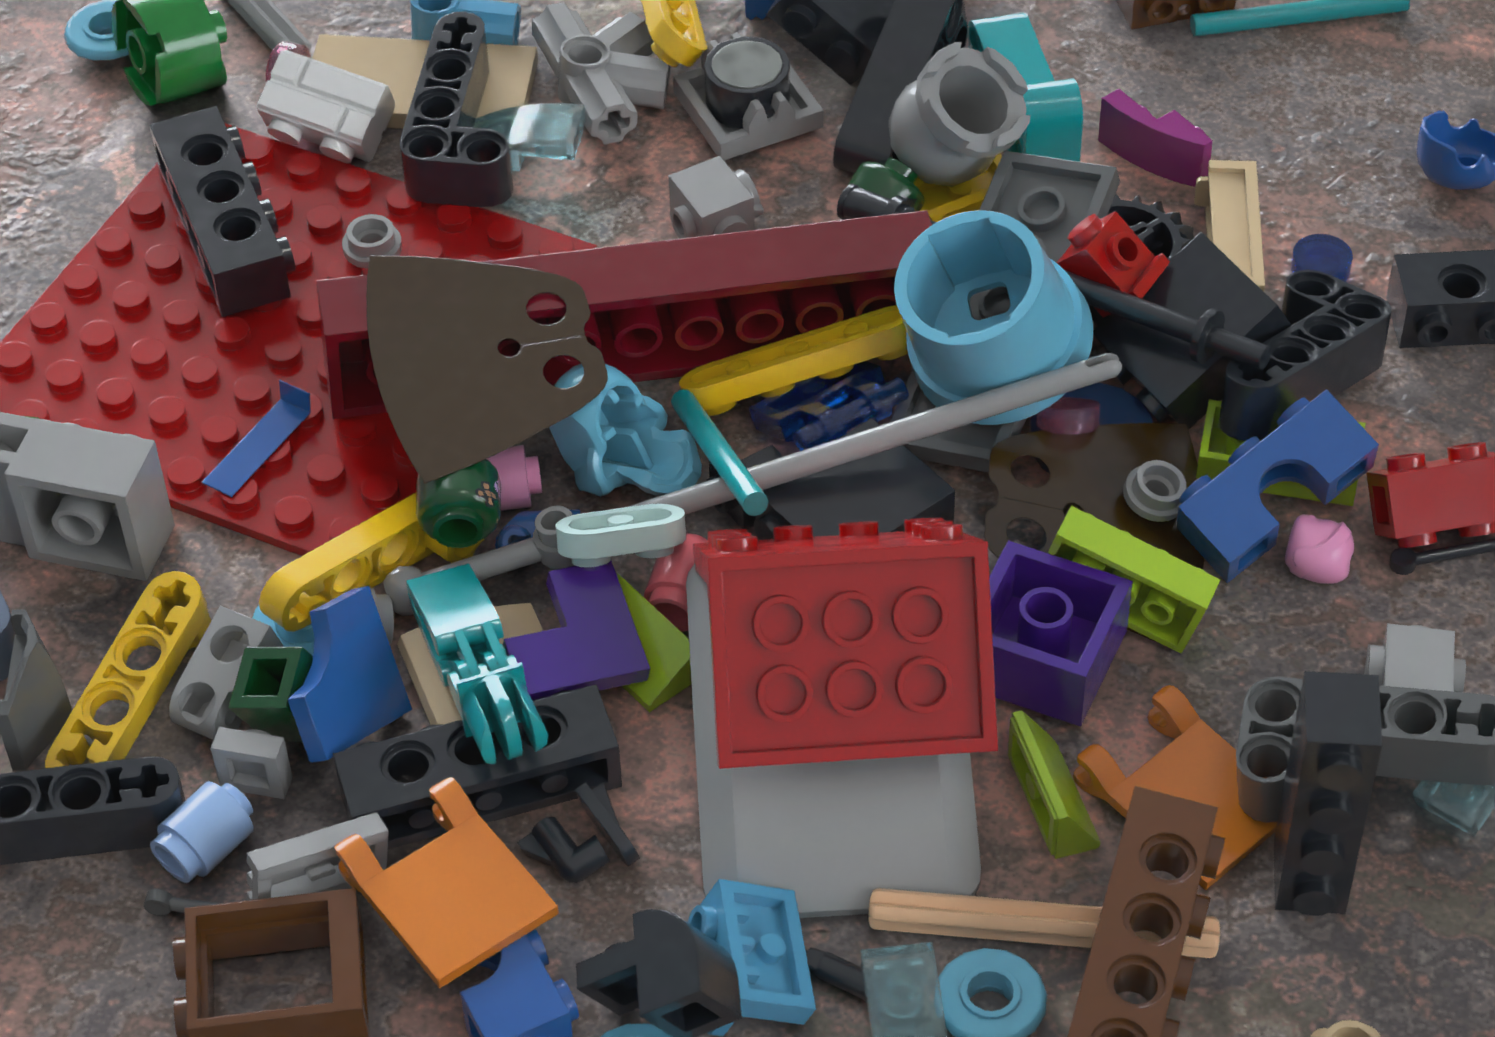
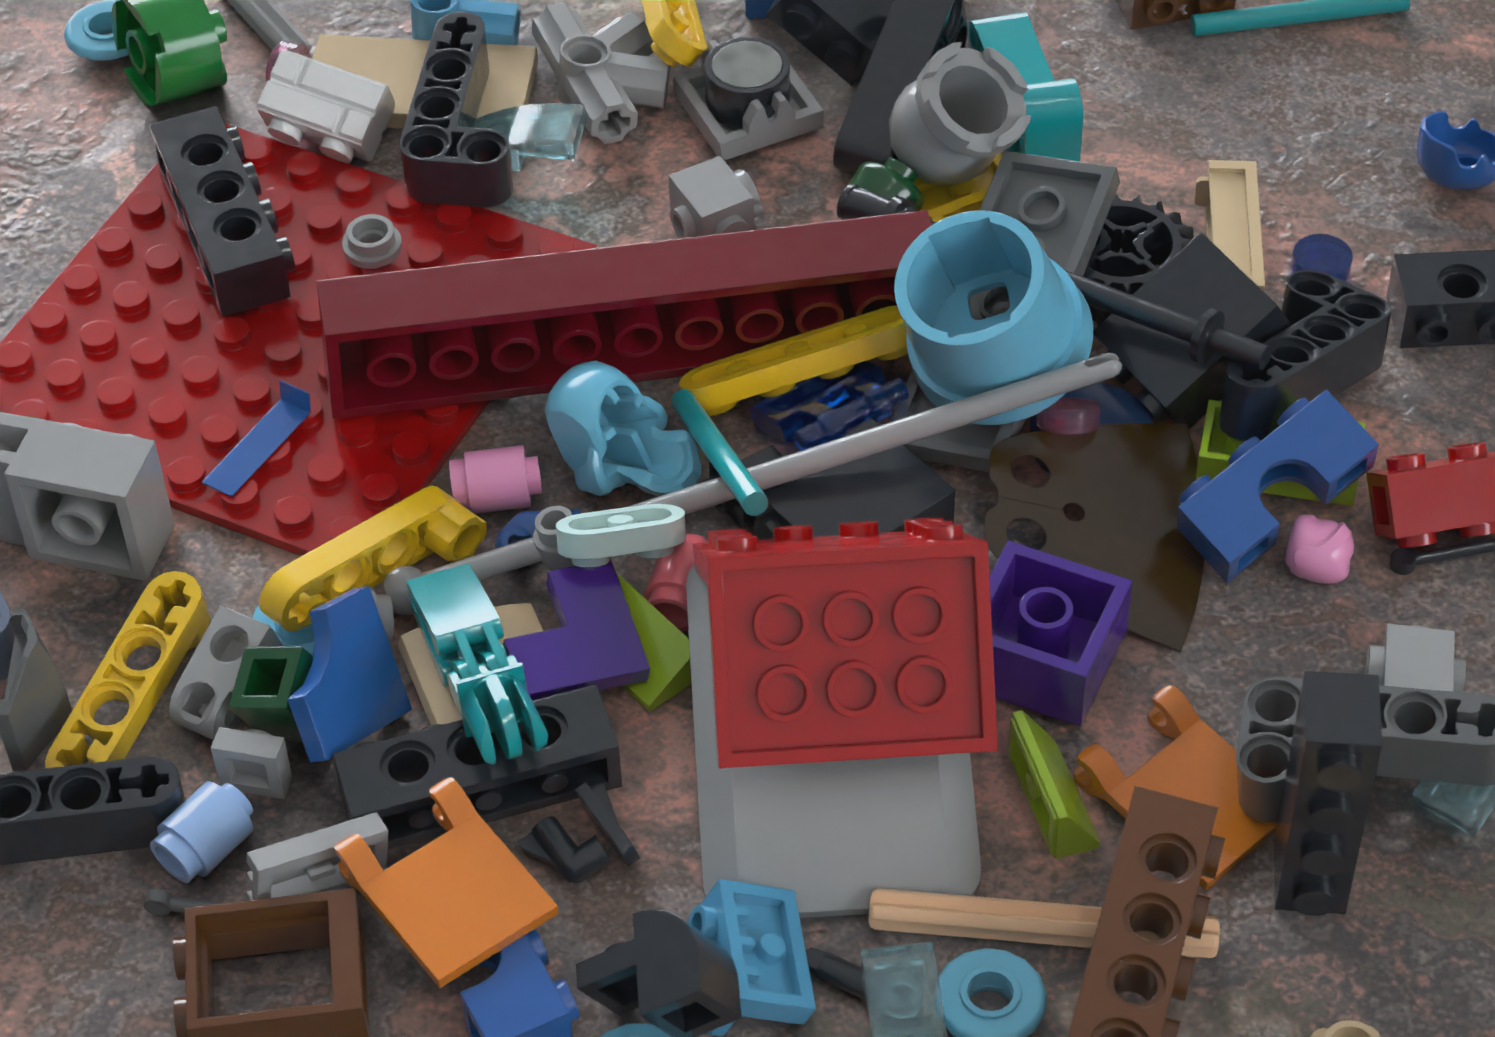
(440, 365): dark brown piece -> none
(461, 505): dark green head -> none
(1112, 255): red brick -> none
(1155, 490): light grey plate -> none
(1161, 145): magenta slope -> none
(1165, 591): lime piece -> none

